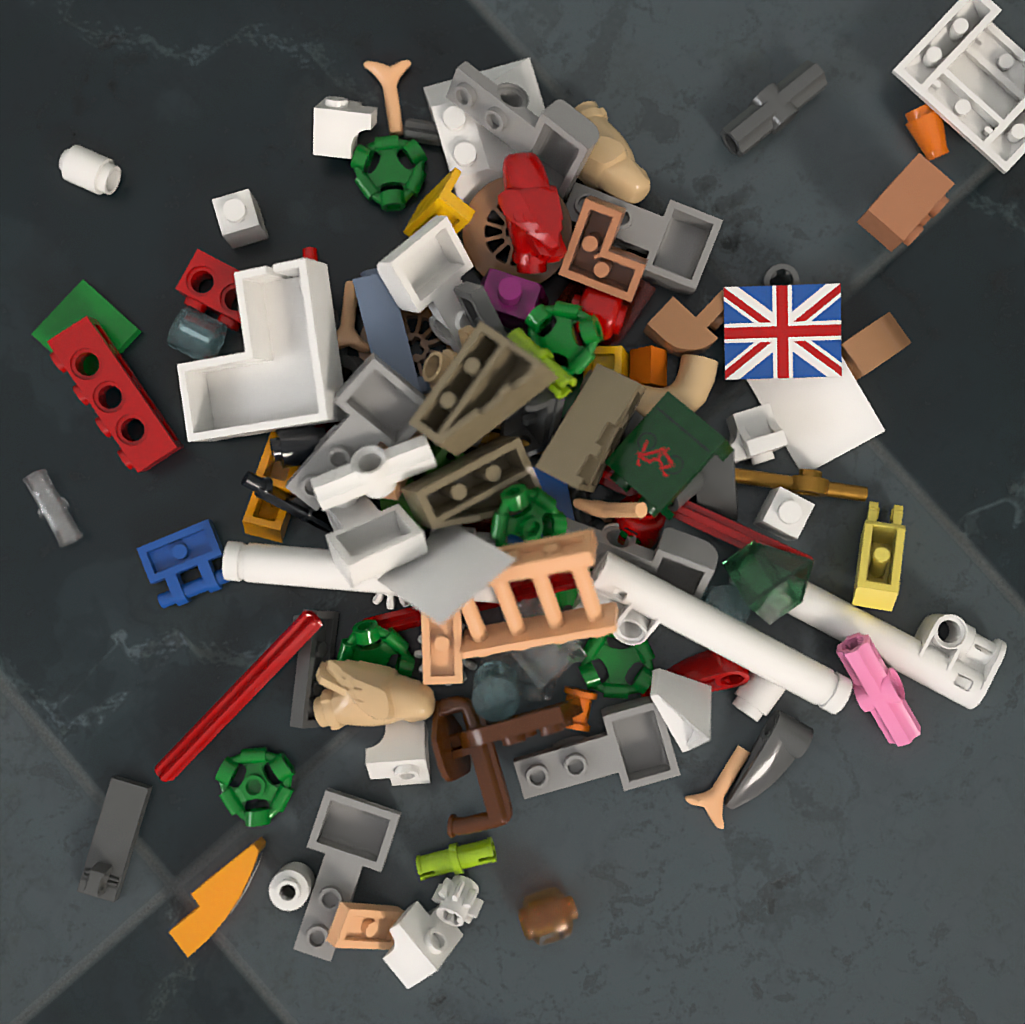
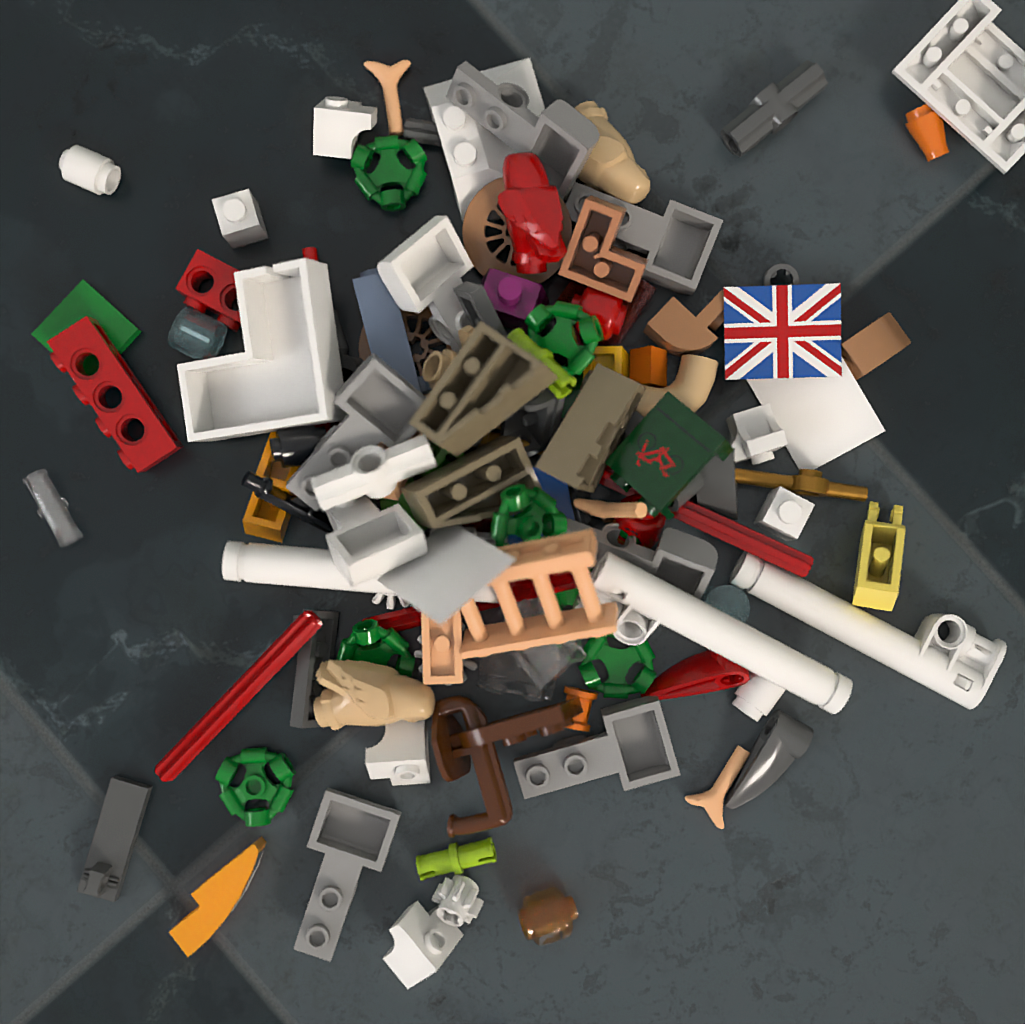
(179, 553): blue plate -> none
(298, 876): white brick -> none
(346, 332): light nougat piece -> none
(363, 926): light nougat plate -> none
(443, 203): yellow panel -> none
(495, 691): clear light blue piece -> none
(683, 706): white slope -> none
(769, 578): clear green slope -> none
(878, 689): bright pink piece -> none
(907, 204): nougat brick -> none

